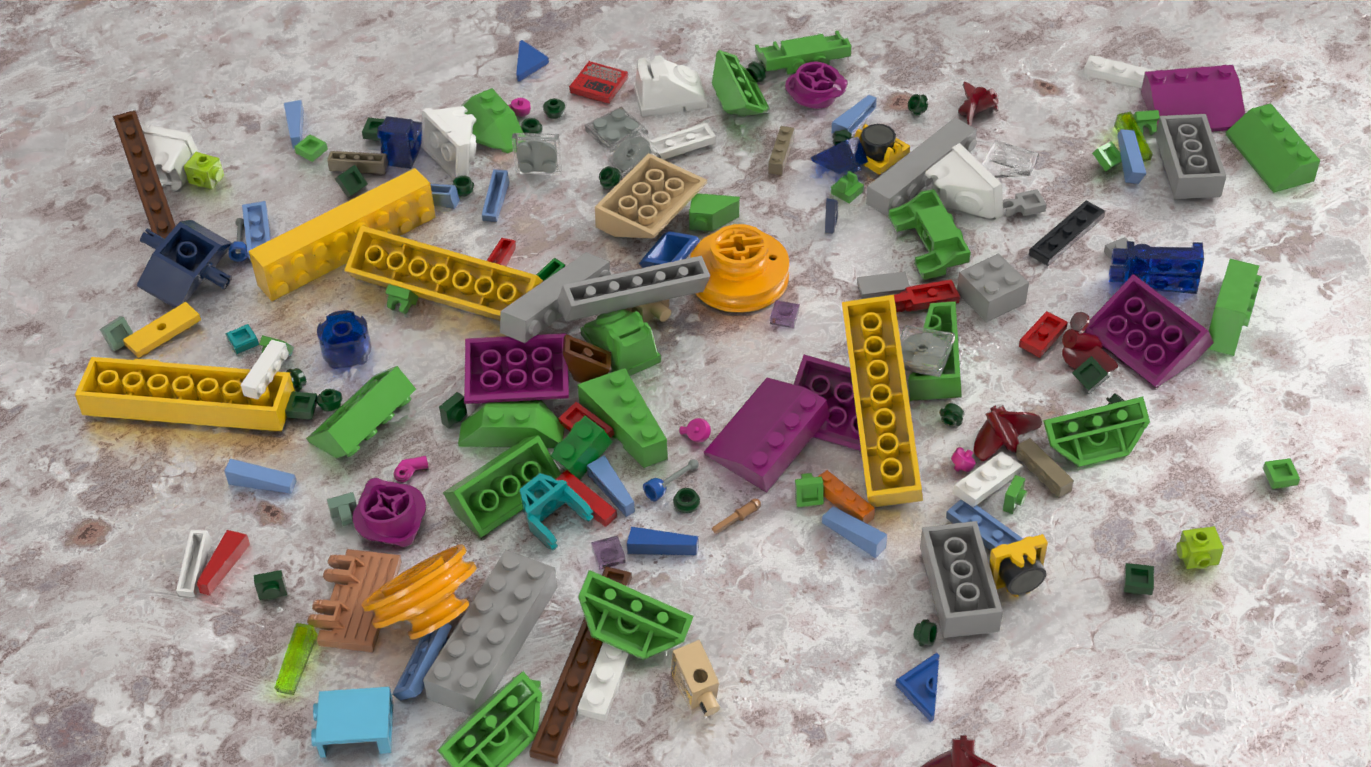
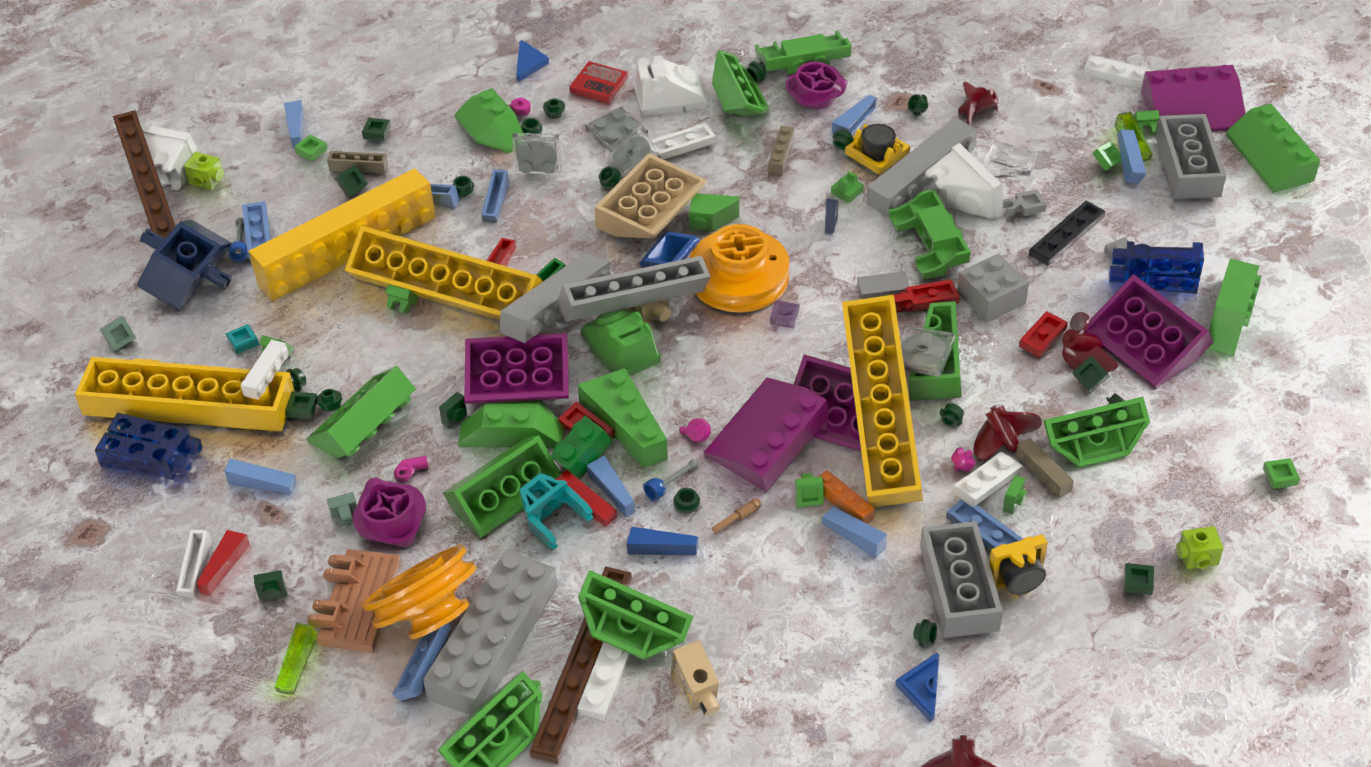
(147, 446): none -> clear blue hips
(161, 330): yellow tile -> none
(344, 339): clear blue brick -> none
(353, 718): medium azure panel -> none
(400, 141): clear blue brick -> none
(449, 139): white piece -> none
(585, 359): reddish brown slope -> none
(608, 552): clear purple plate -> none
(842, 157): clear blue slope -> none

